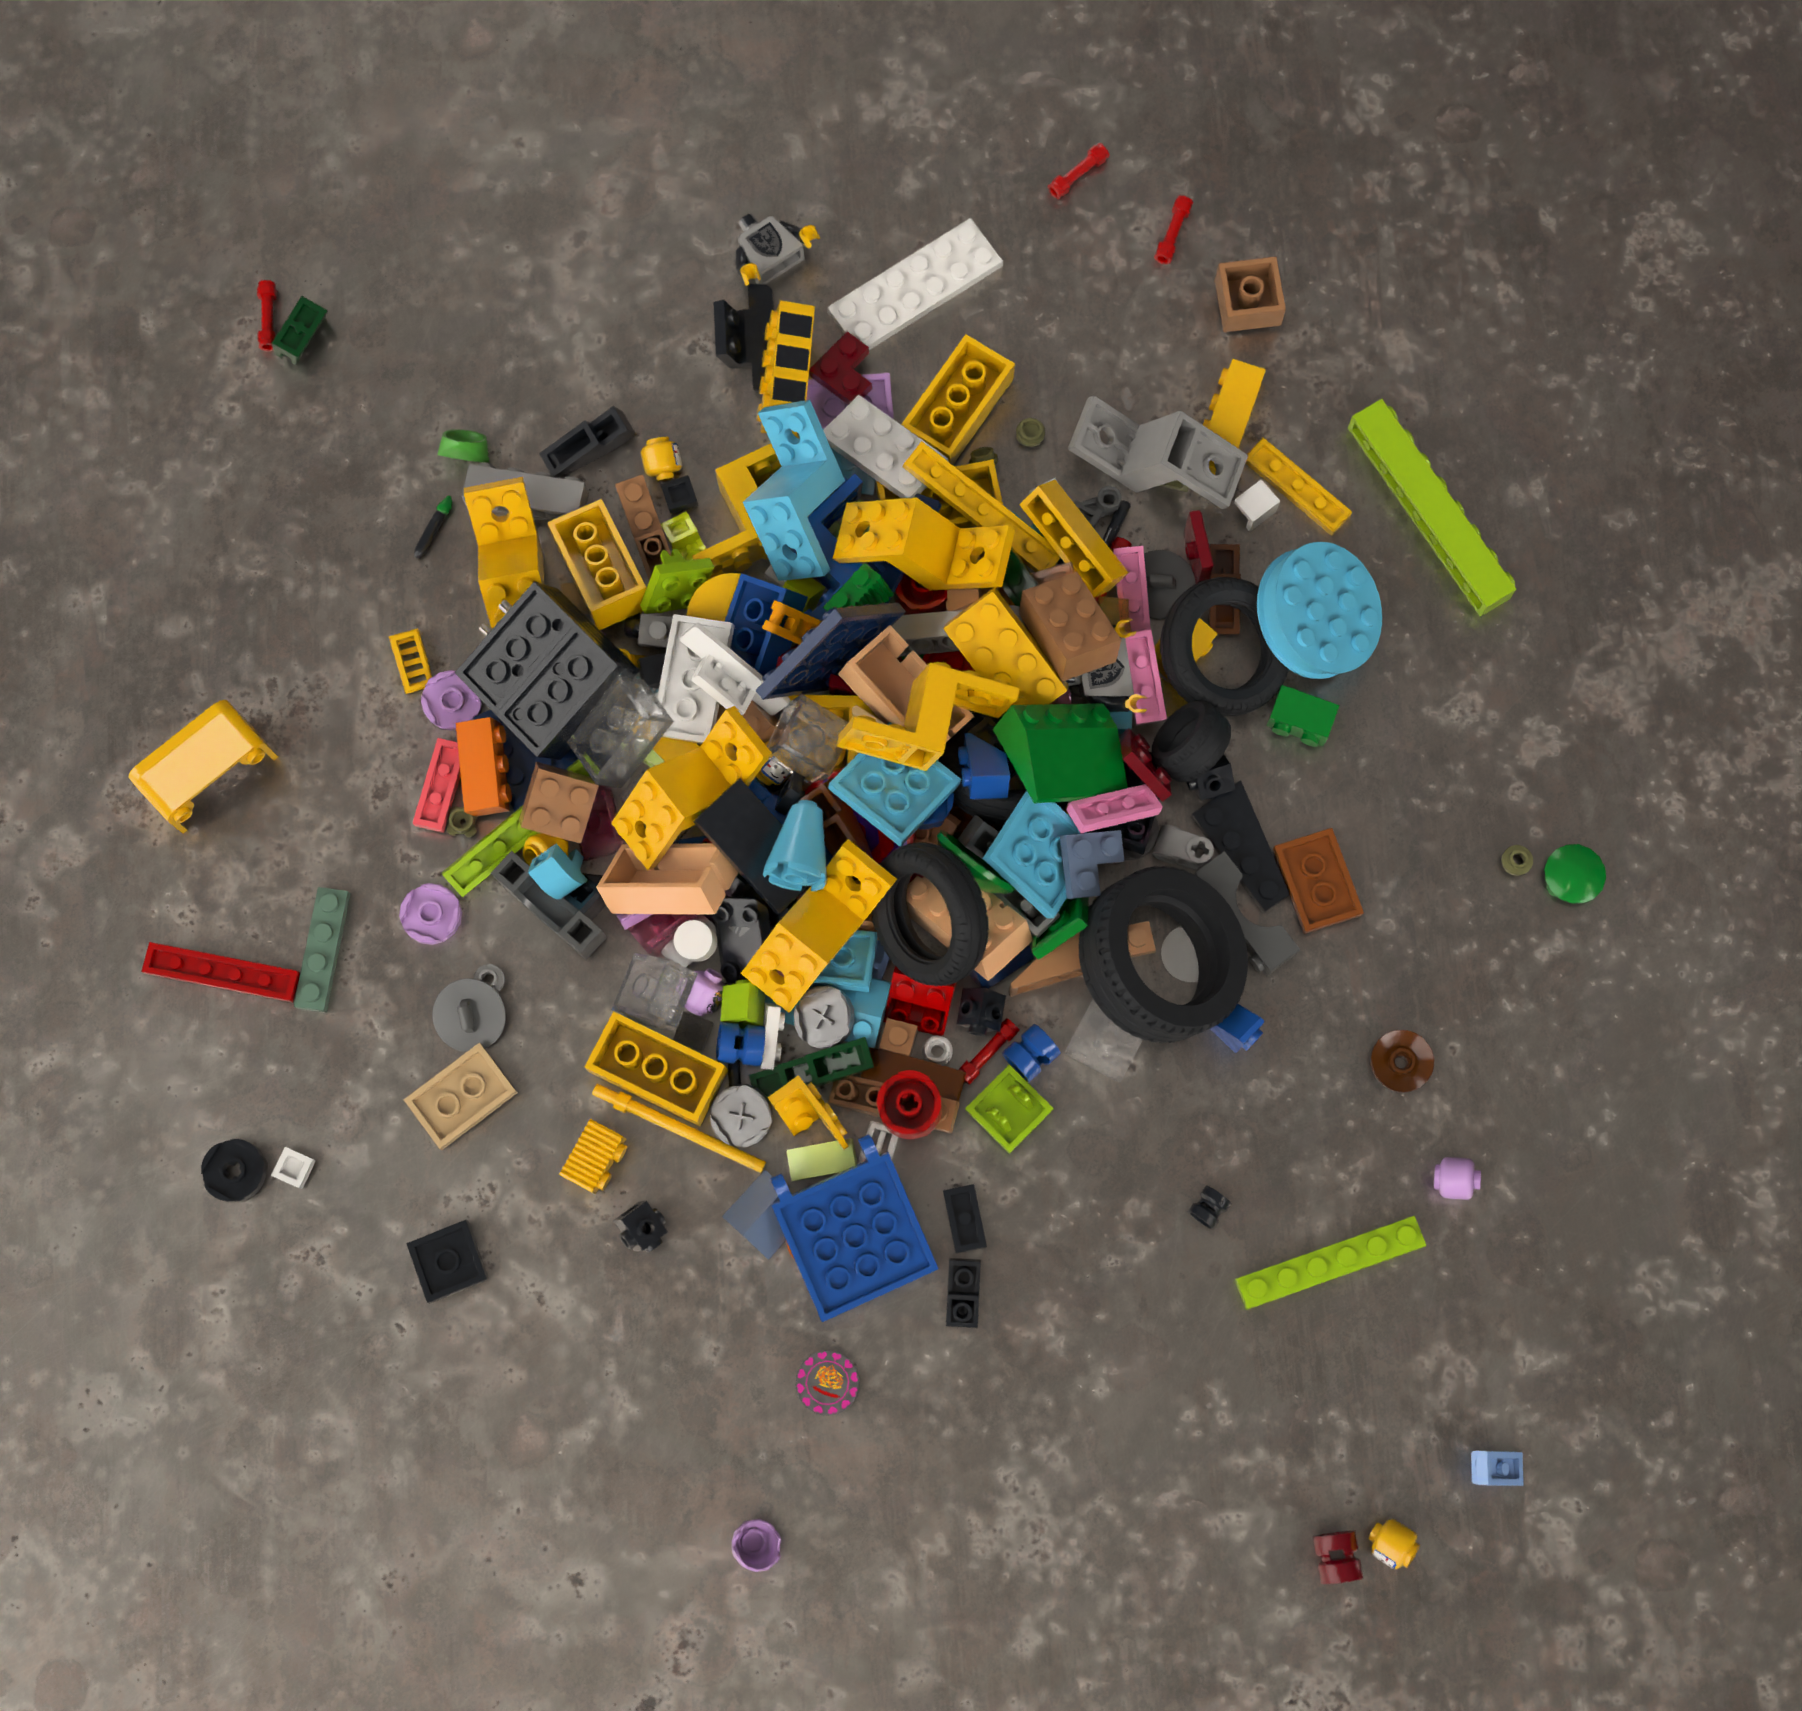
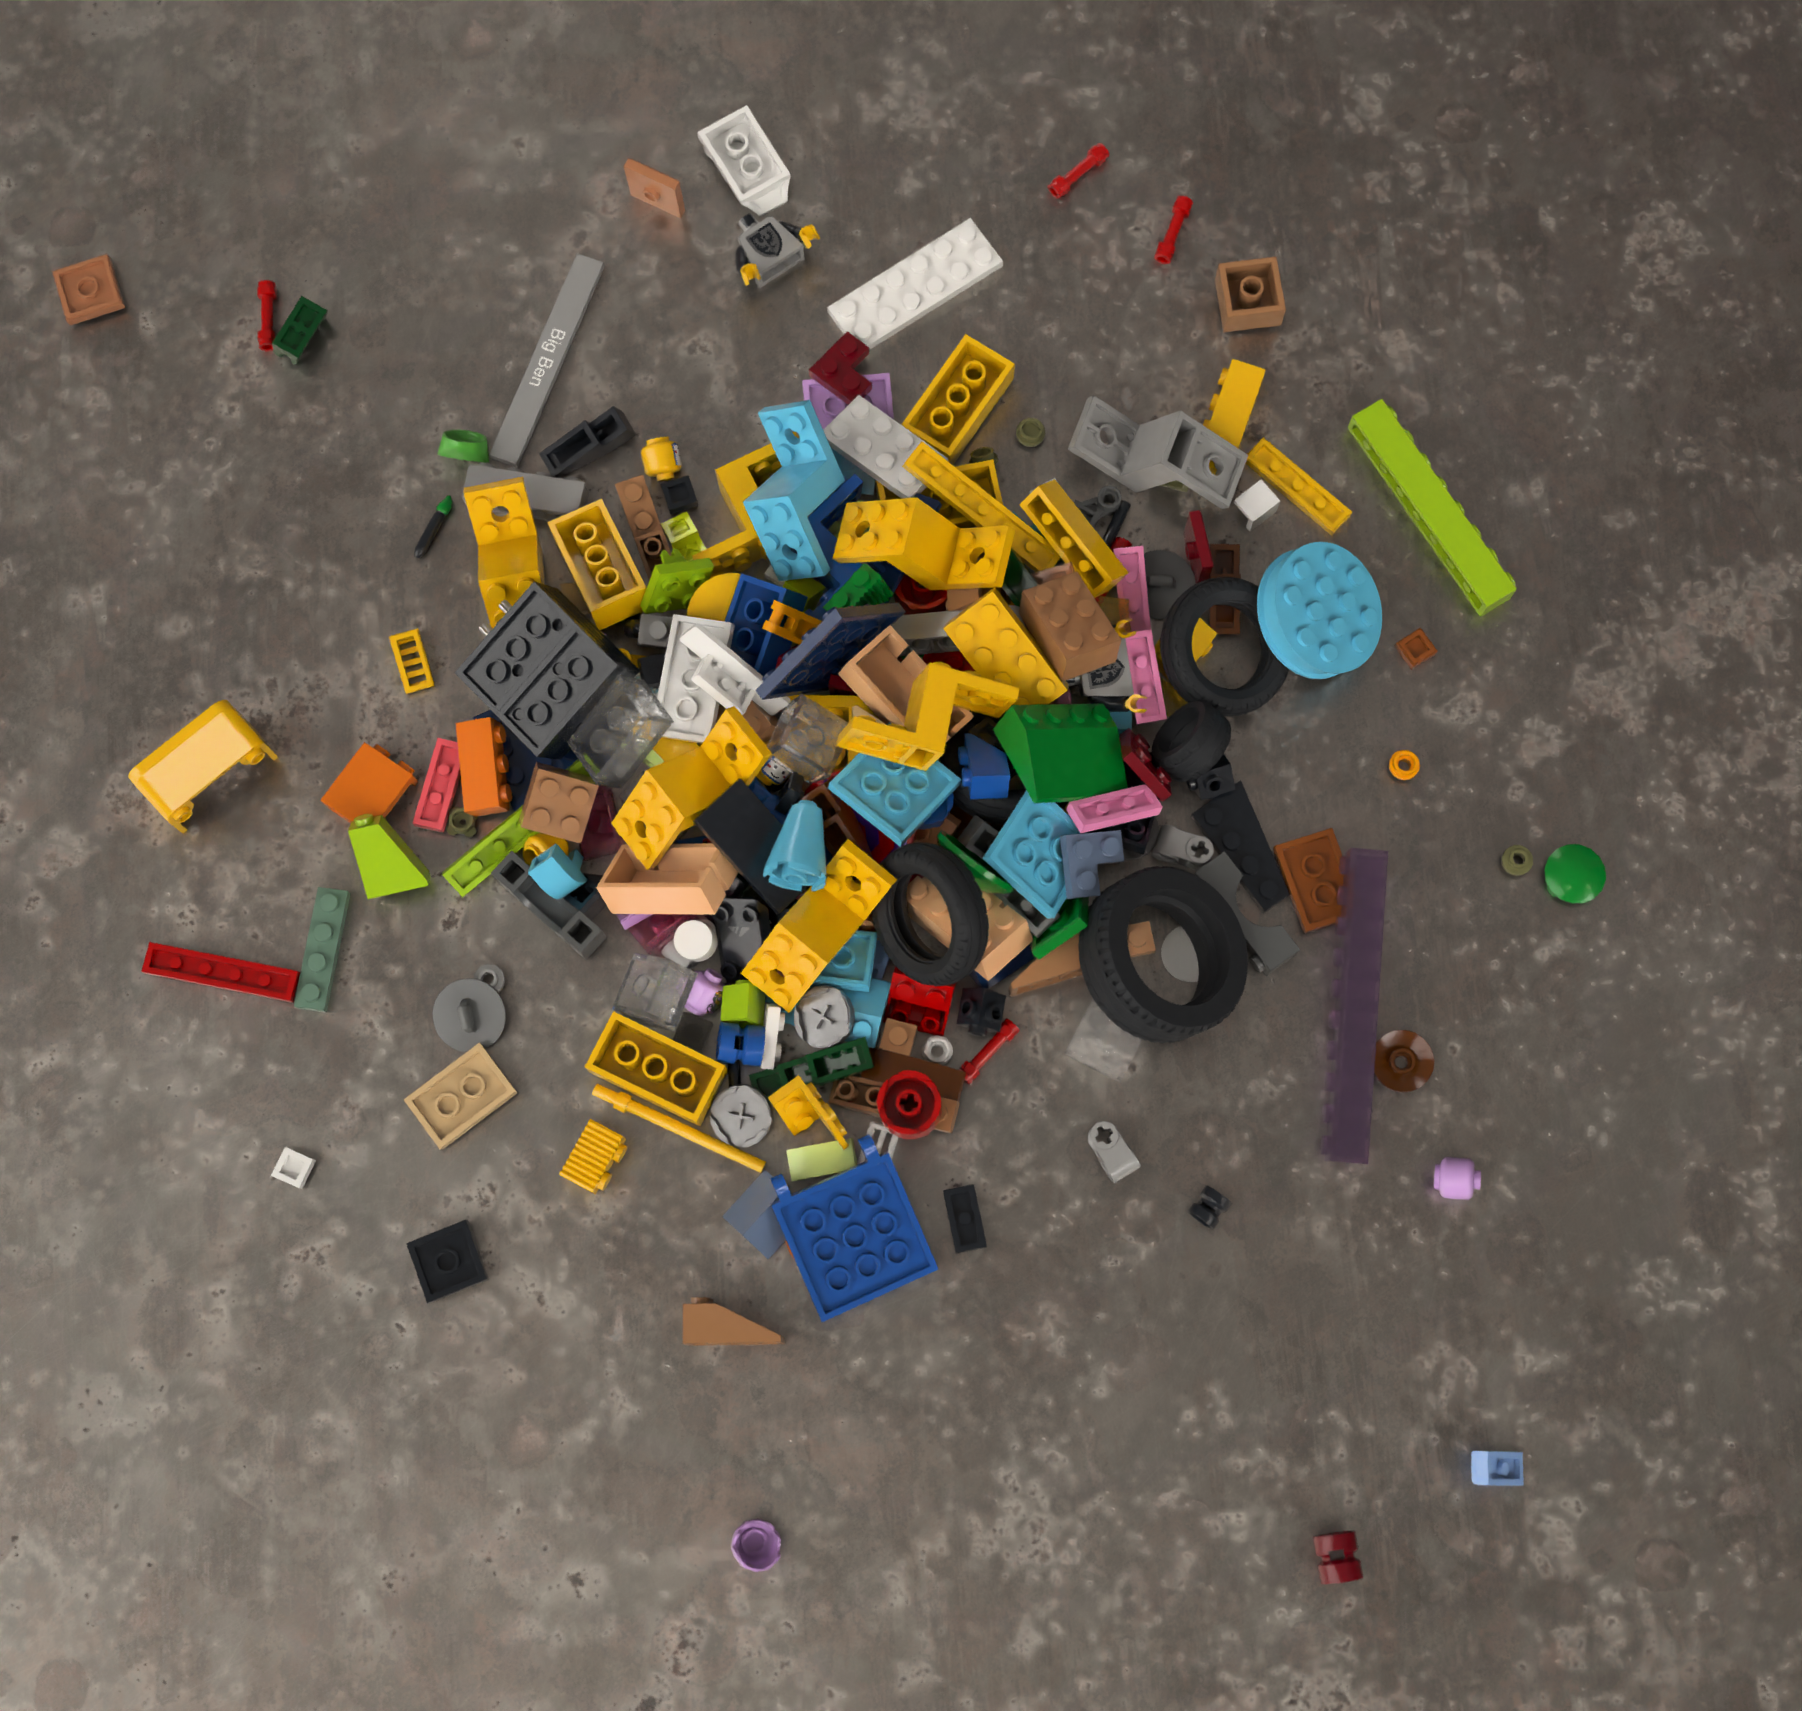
(88, 289): none -> nougat plate
(241, 1187): black plate -> none
(369, 784): none -> orange panel
(384, 858): none -> lime slope
(430, 914): lavender tile -> none
(449, 701): lavender tile -> none
(547, 360): none -> light grey tile
(631, 1226): black brick -> none
(654, 187): none -> nougat plate
(712, 1324): none -> medium nougat slope
(742, 332): black plate -> none
(747, 161): none -> white slope
(786, 355): brick -> none
(827, 1382): flat silver tile -> none
(963, 1293): black slope -> none
(1009, 1109): lime plate -> none
(1031, 1052): blue wheel -> none
(1117, 1156): none -> light grey piece
(1239, 1029): blue slope -> none
(1302, 716): green brick -> none
(1330, 1262): lime plate -> none
(1355, 1006): none -> clear purple brick
(1394, 1543): yellow head -> none
(1405, 756): none -> light orange plate
(1415, 648): none -> dark orange tile

